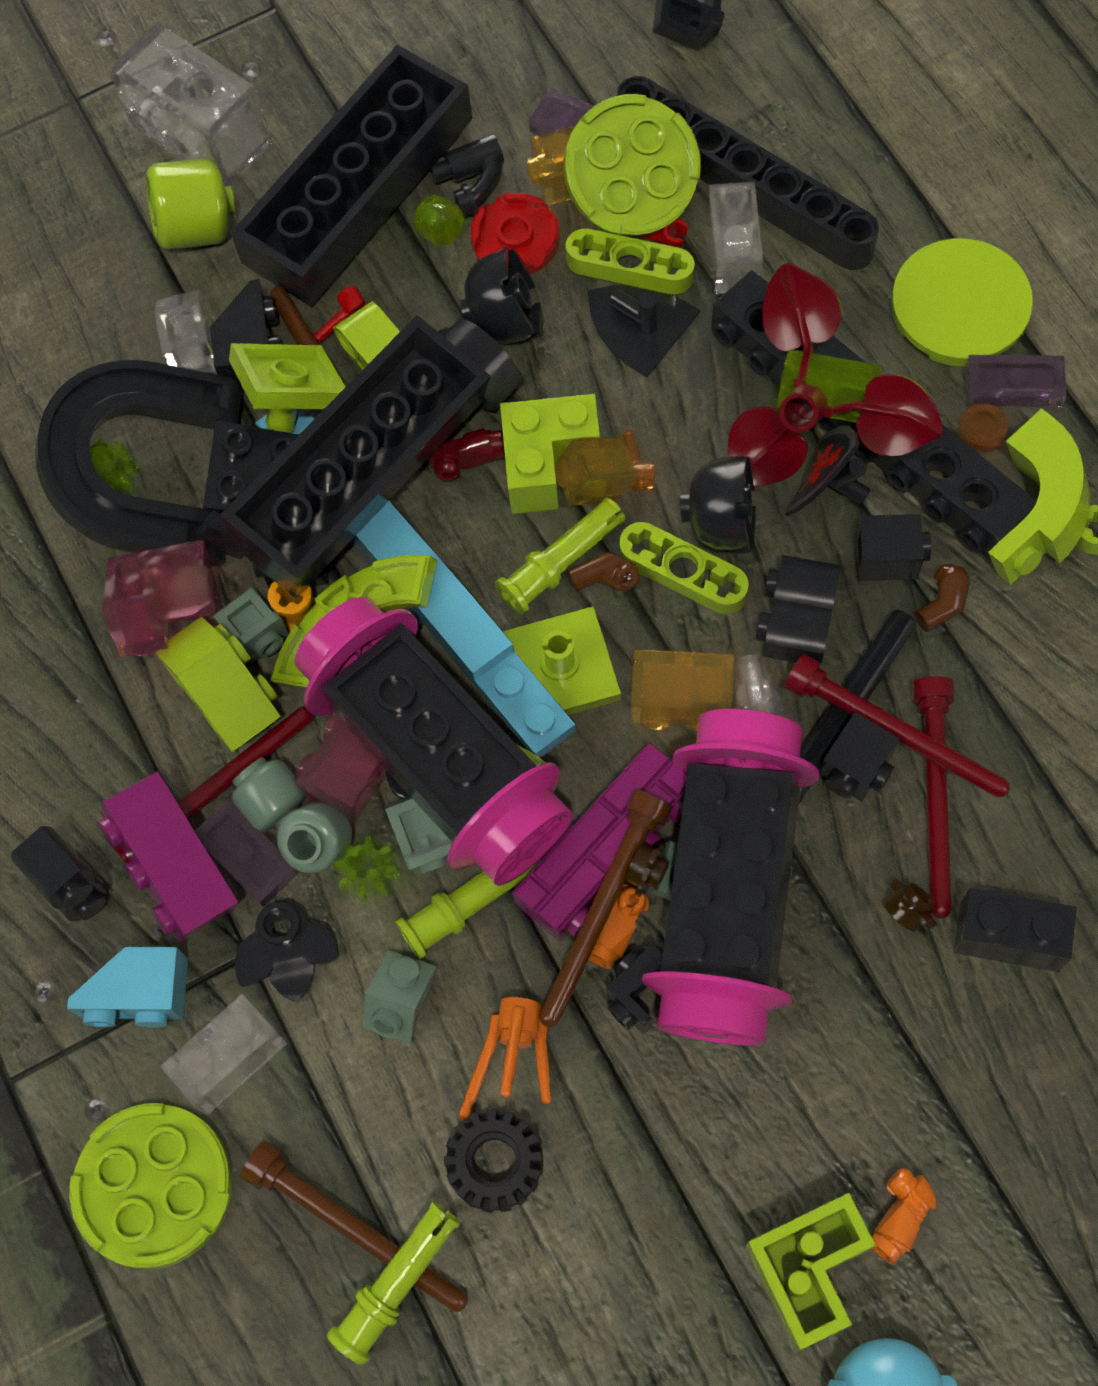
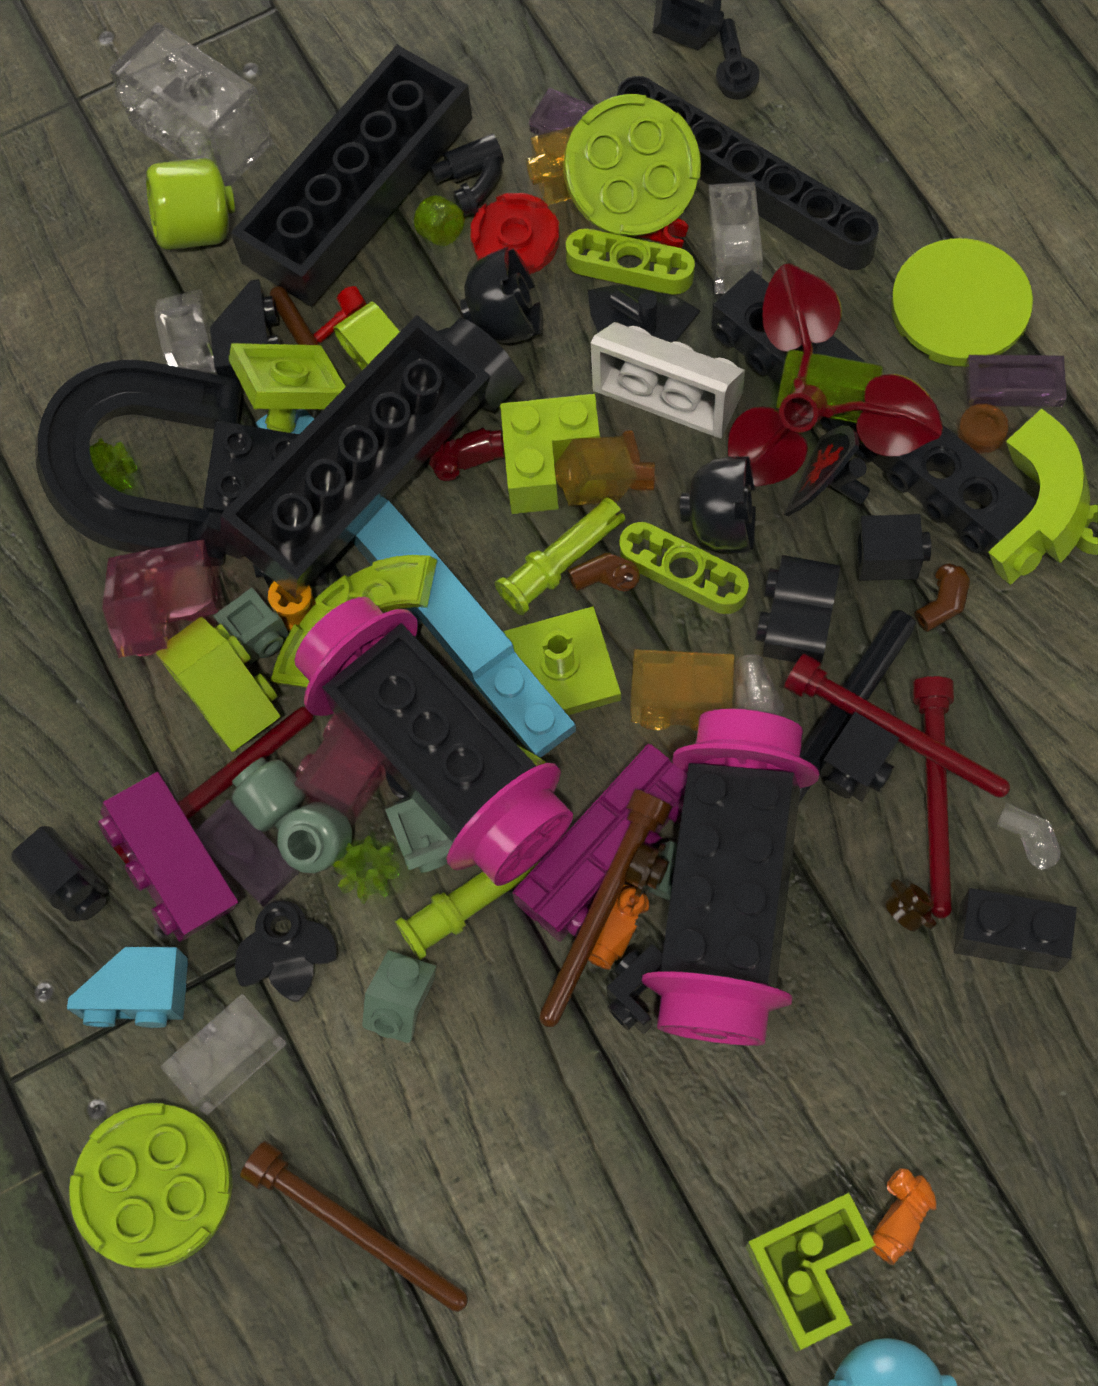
(379, 1303): lime pin -> none
(461, 1153): black tyre -> none
(518, 1026): orange plant -> none
(665, 378): none -> white slope
(736, 74): none -> black plate
(1035, 833): none -> clear arm

